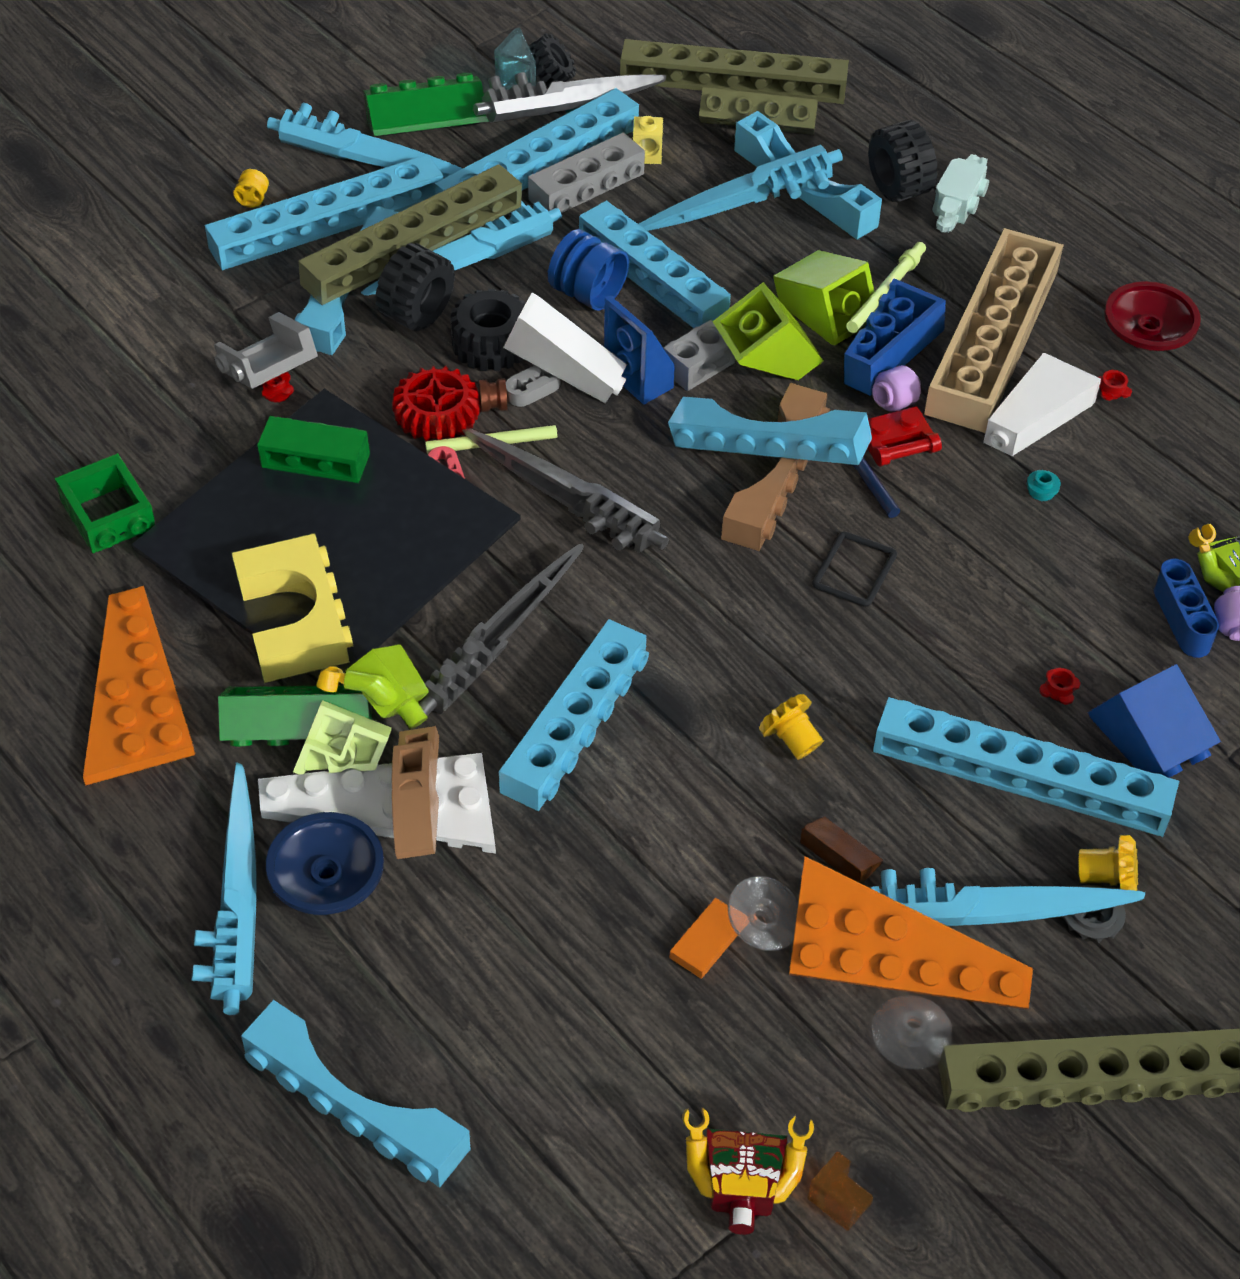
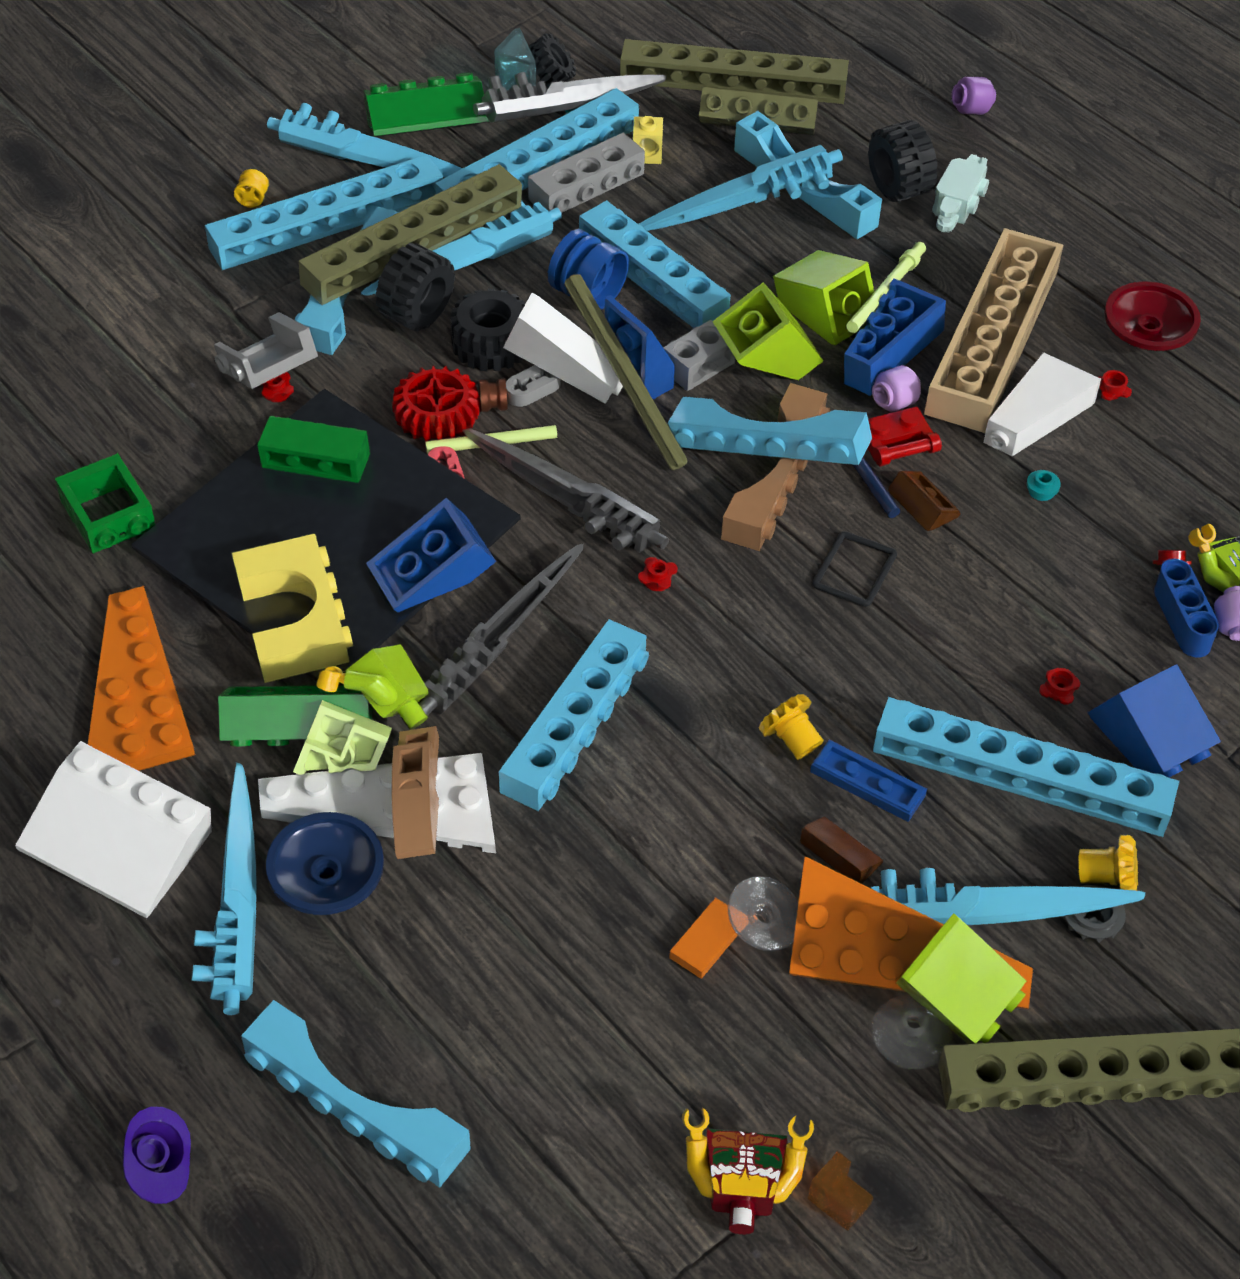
(115, 829): none -> white slope
(157, 1155): none -> dark purple piece
(431, 558): none -> blue slope
(626, 372): none -> olive axle
(657, 574): none -> red plate
(868, 780): none -> blue tile
(922, 499): none -> reddish brown slope
(963, 982): none -> lime slope
(973, 95): none -> medium lavender head
(1164, 555): none -> red plate

